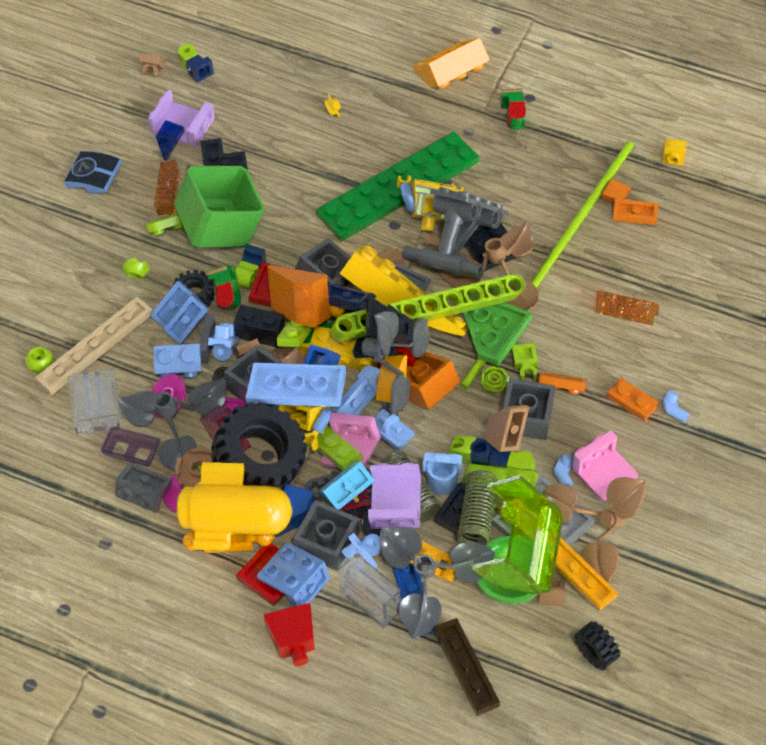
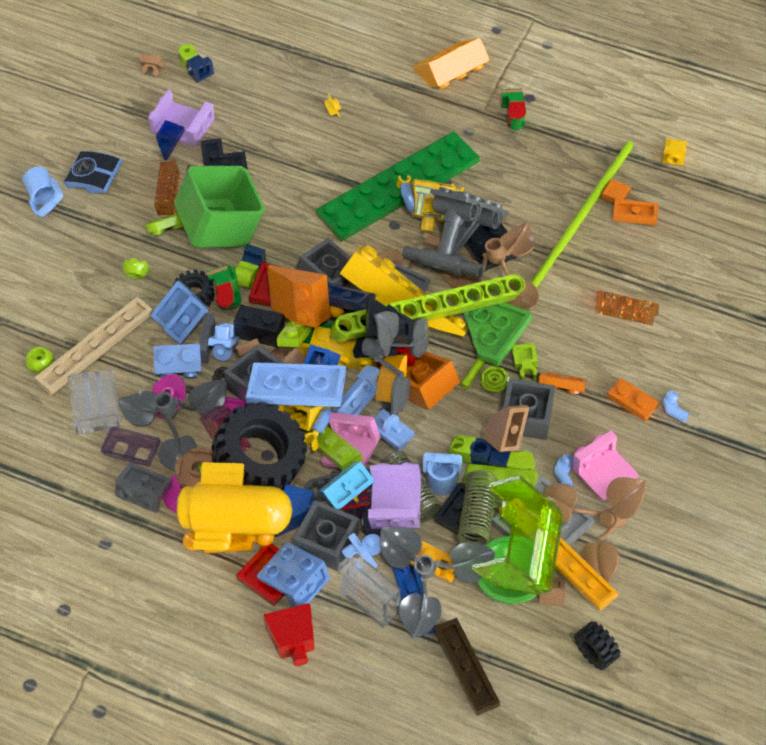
(41, 190): none -> light blue piece

